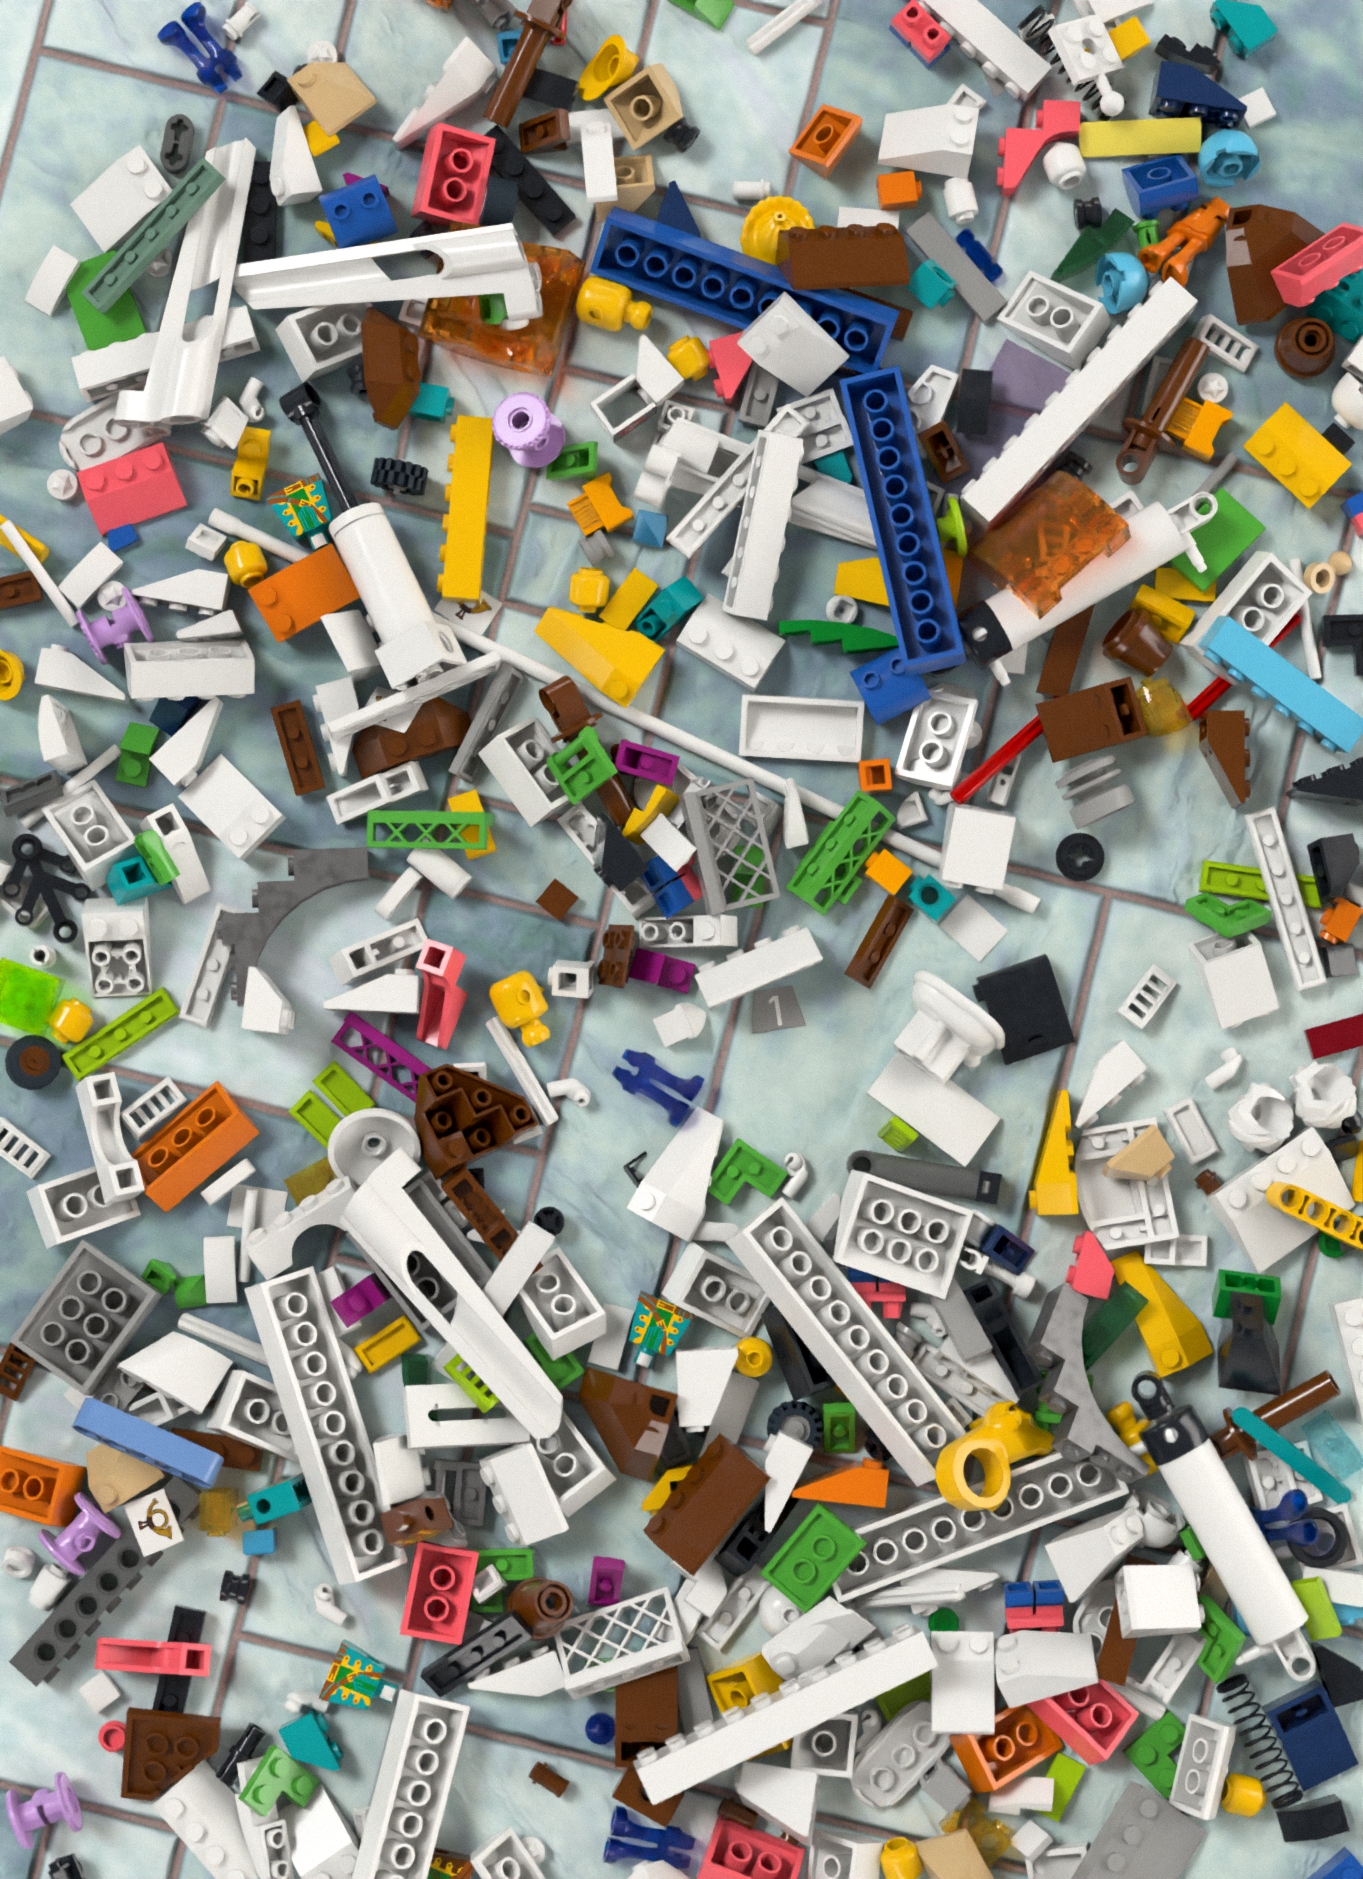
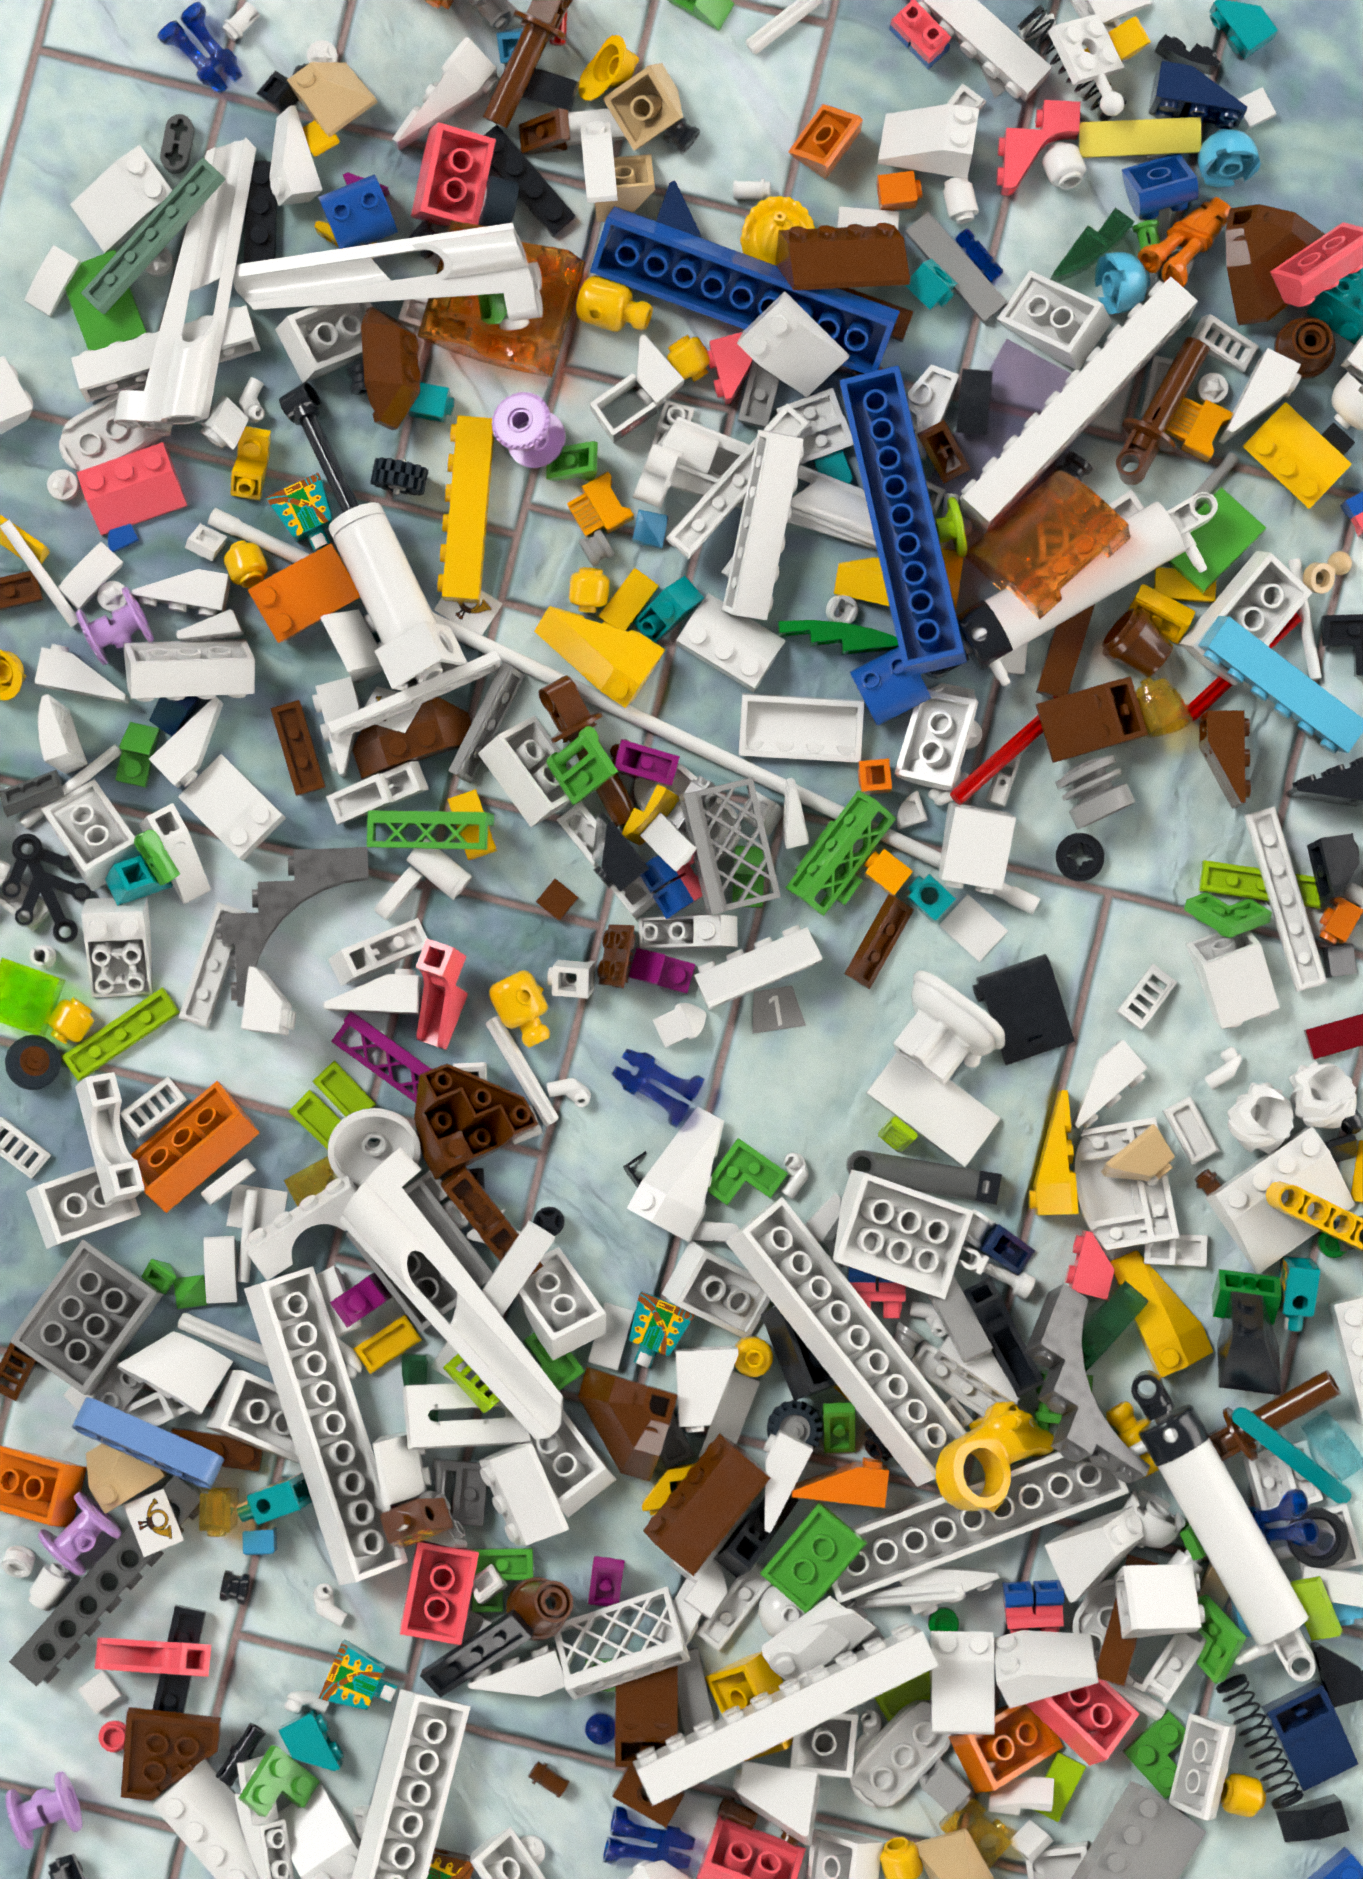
(1087, 213): black wheel -> none
(1269, 382): none -> white slope
(1298, 1278): none -> teal torso

